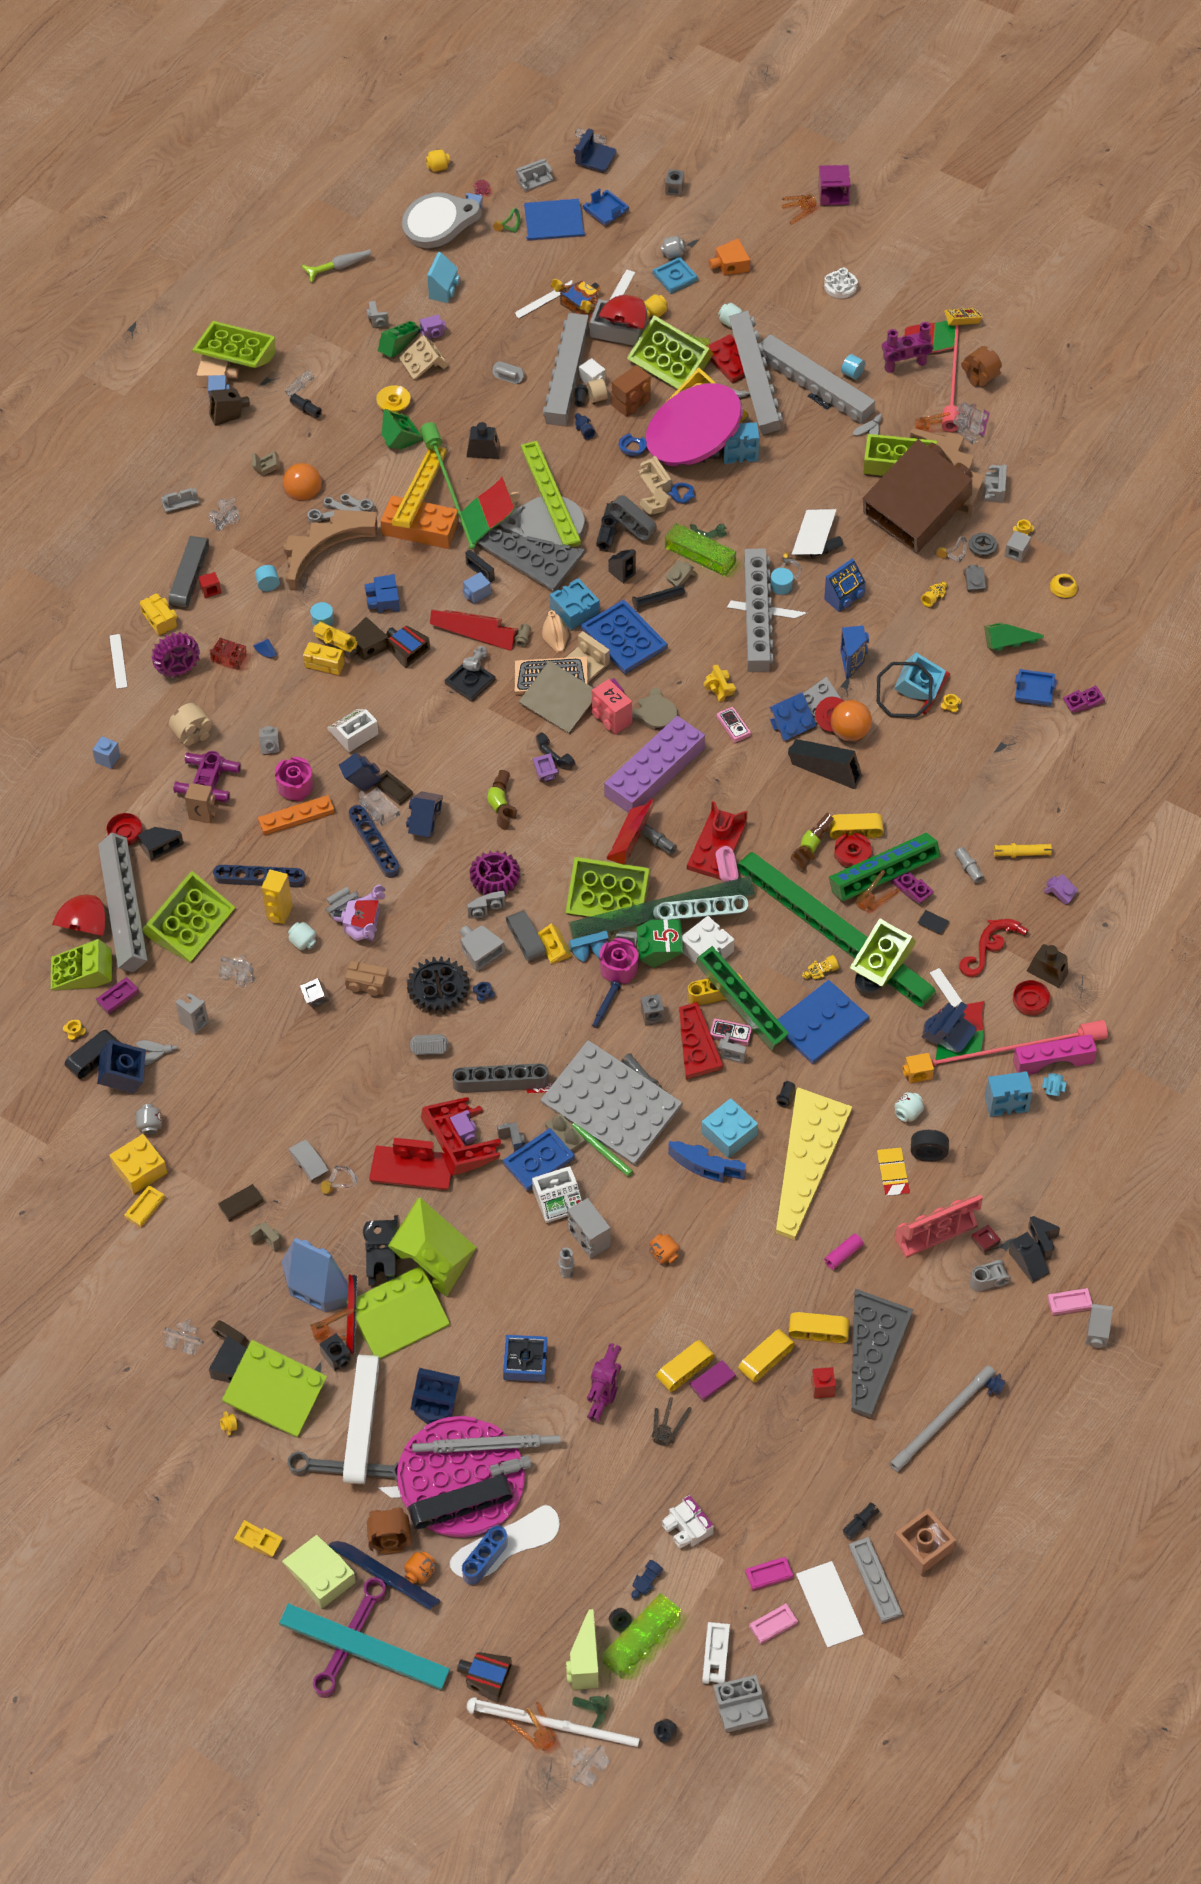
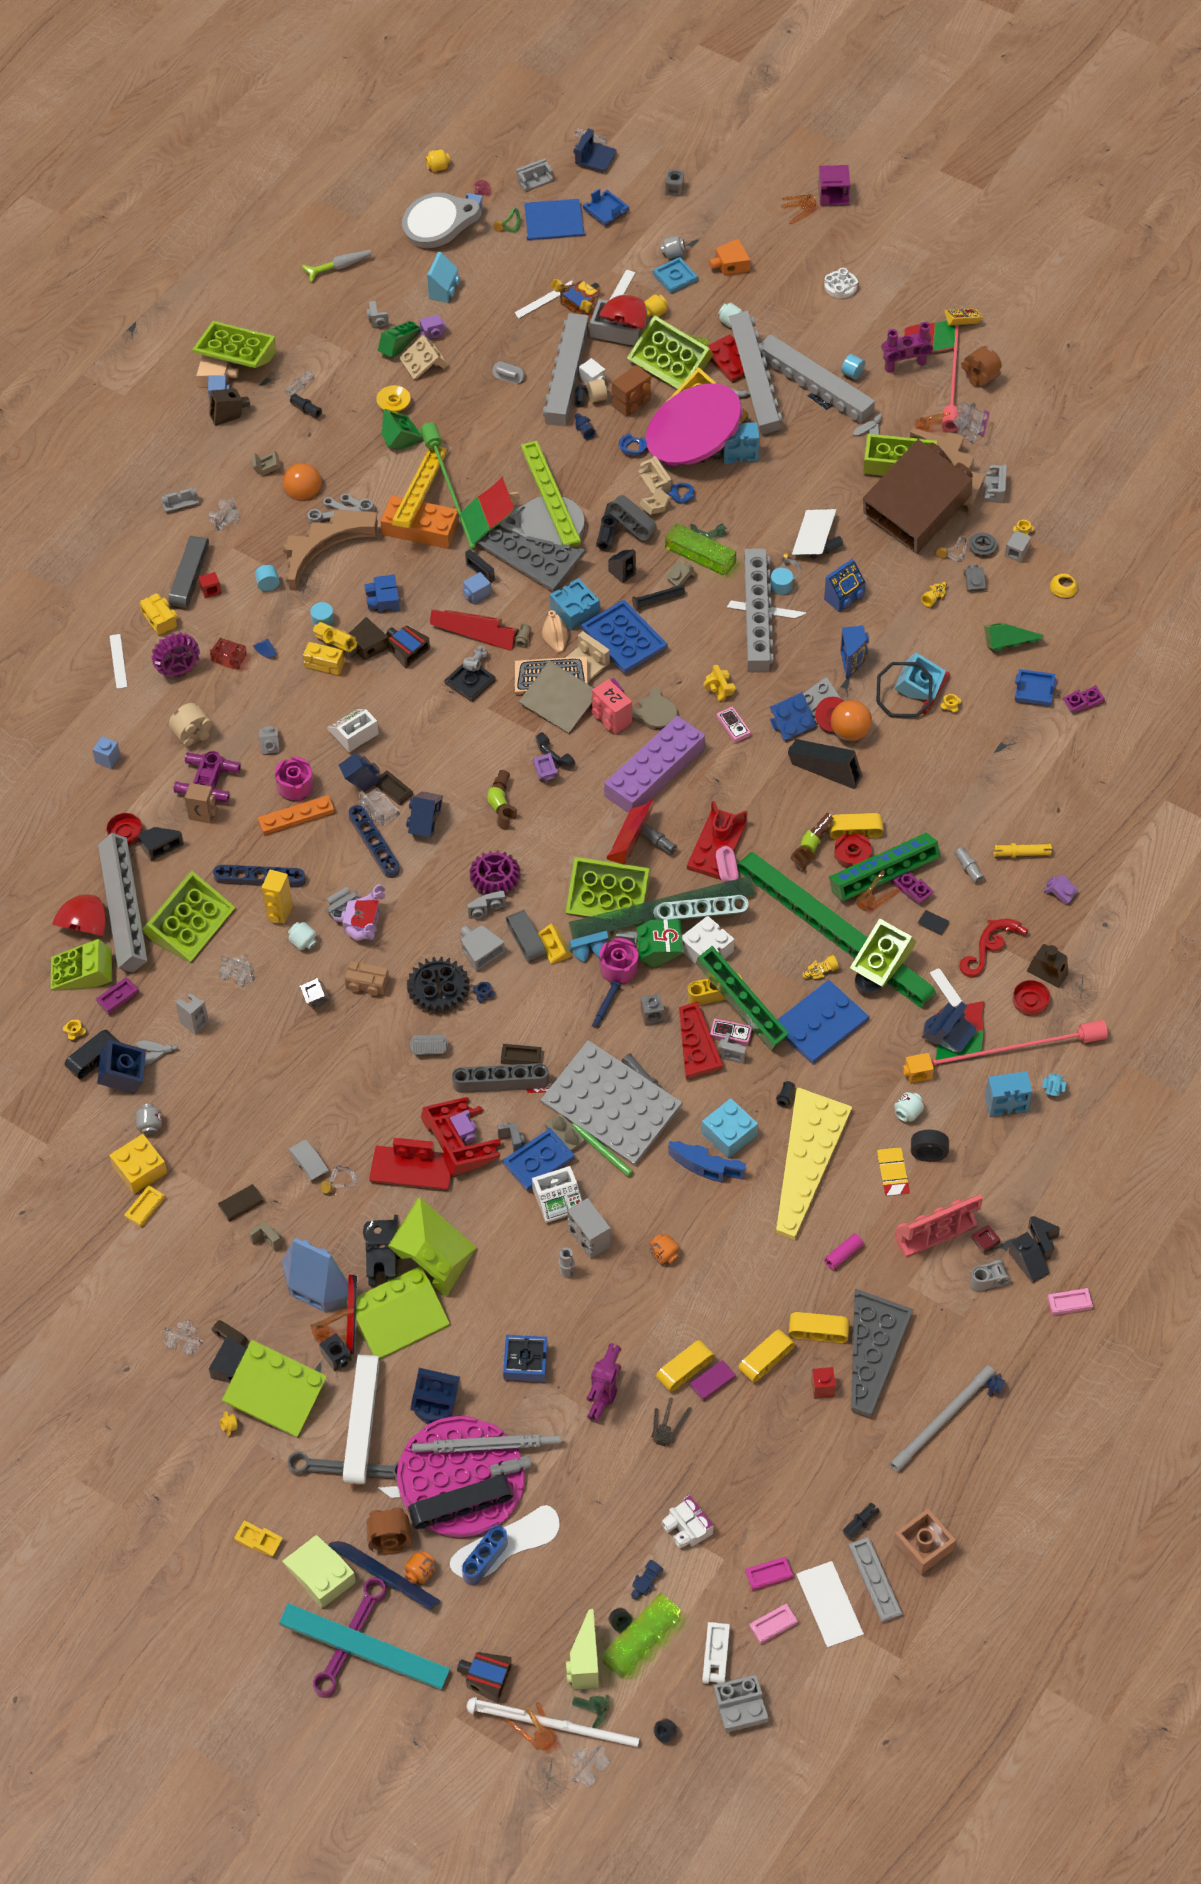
(483, 442): black torso -> none
(520, 1054): none -> dark brown tile
(1034, 1057): dark pink arch -> none
(1099, 1325): light grey slope -> none

